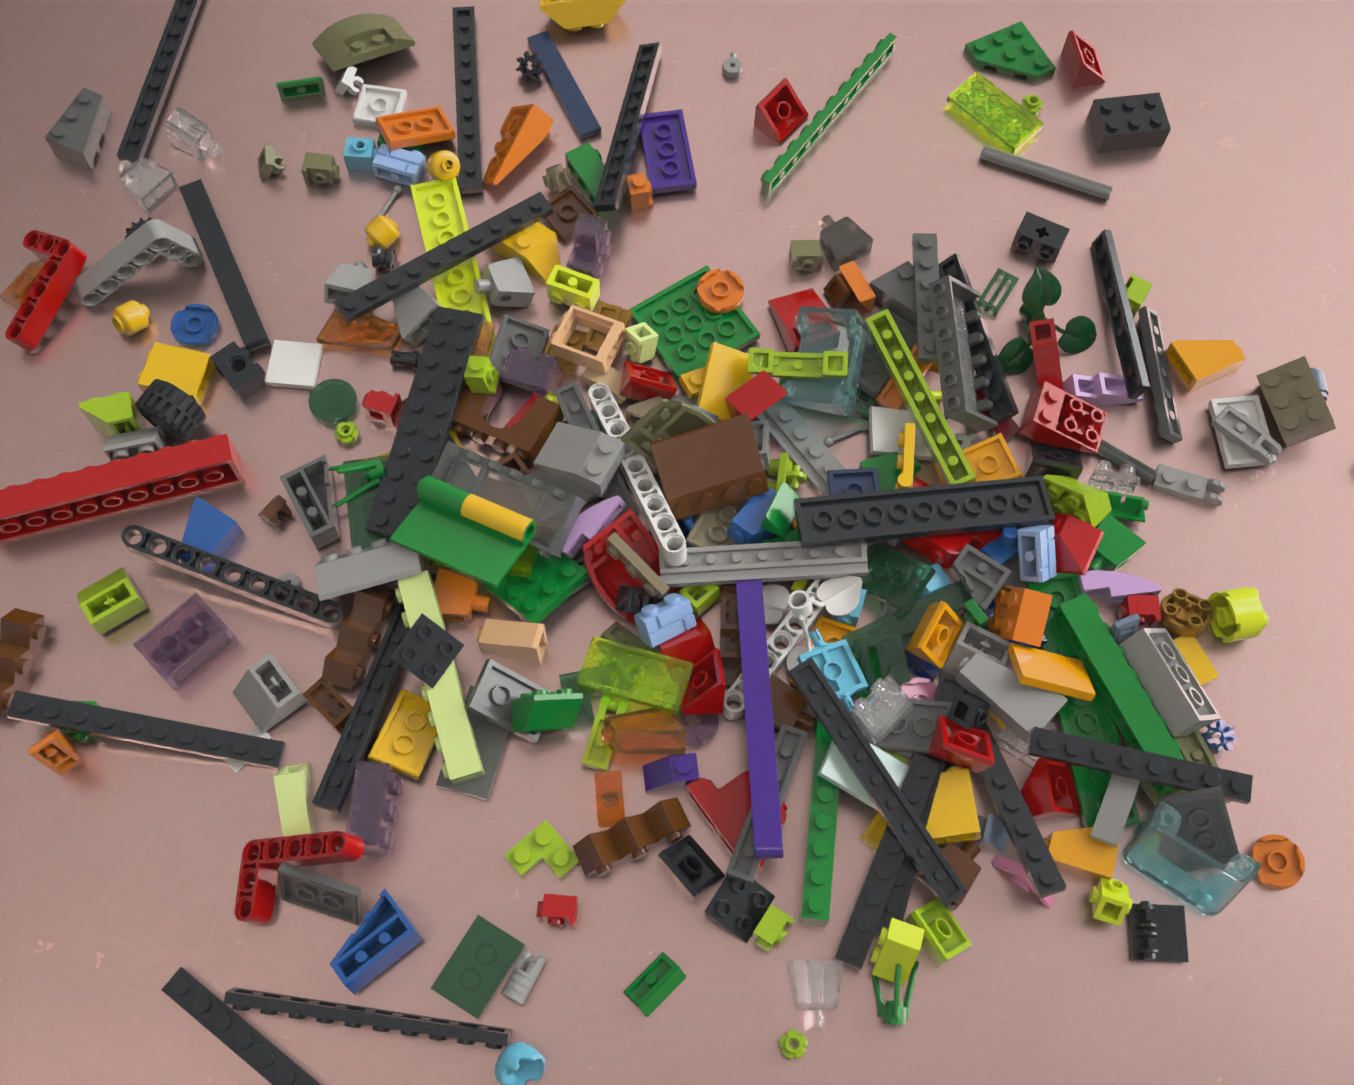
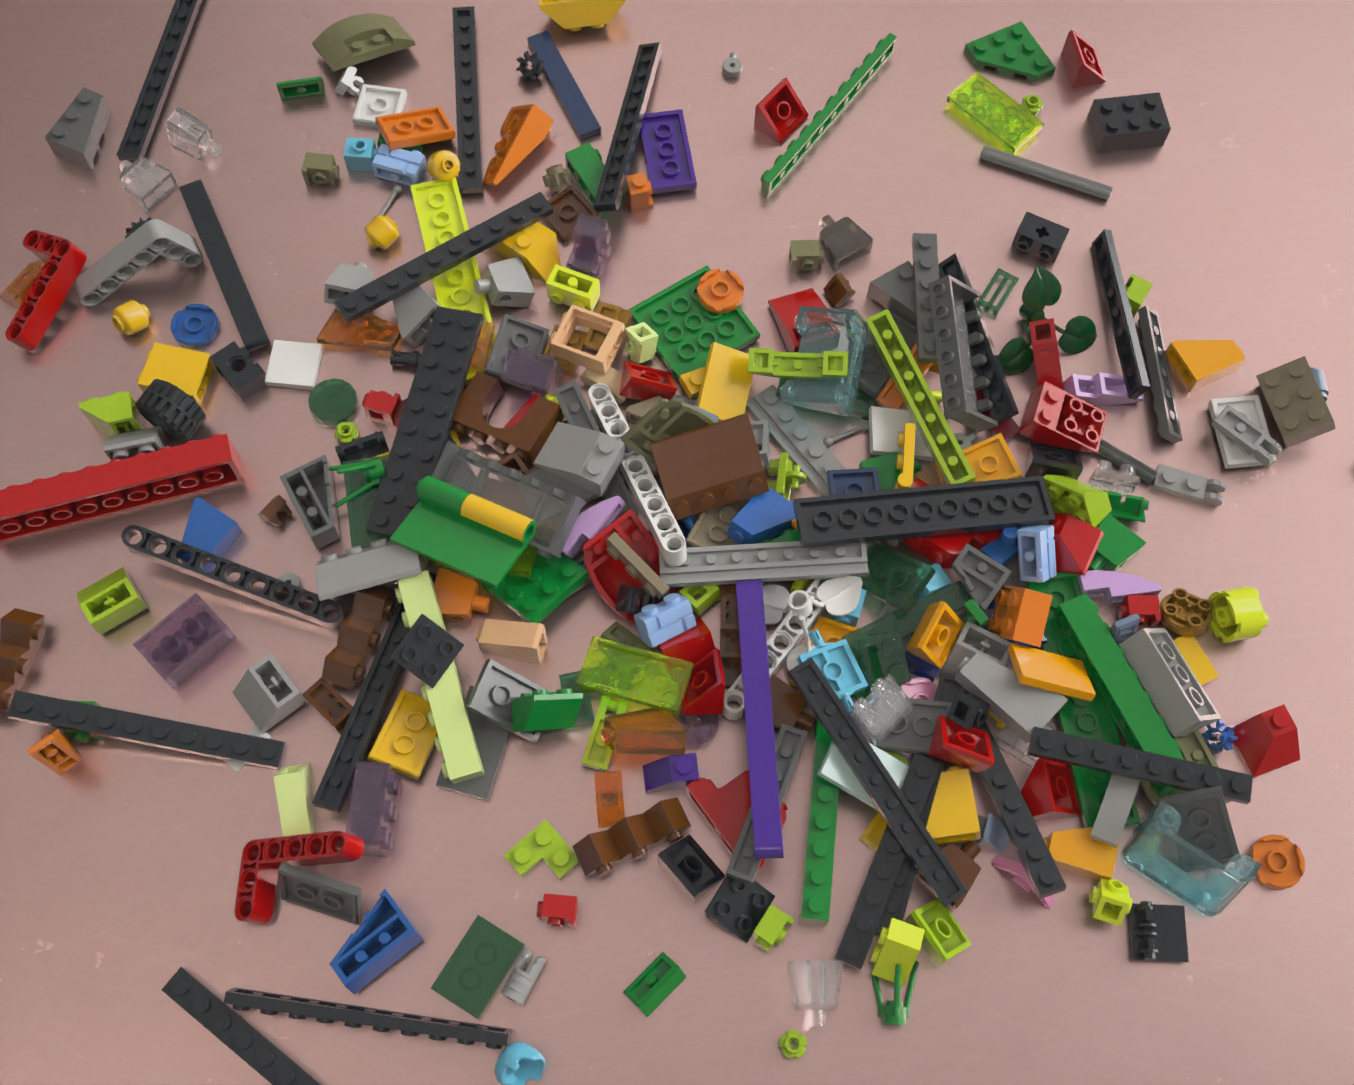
(267, 162): olive tile -> none
(363, 447): none -> black hinge
(384, 257): black wheel -> none
(481, 375): lime brick -> none
(754, 396): red slope -> none
(780, 511): slope -> none
(858, 284): orange slope -> none
(1267, 741): none -> red slope

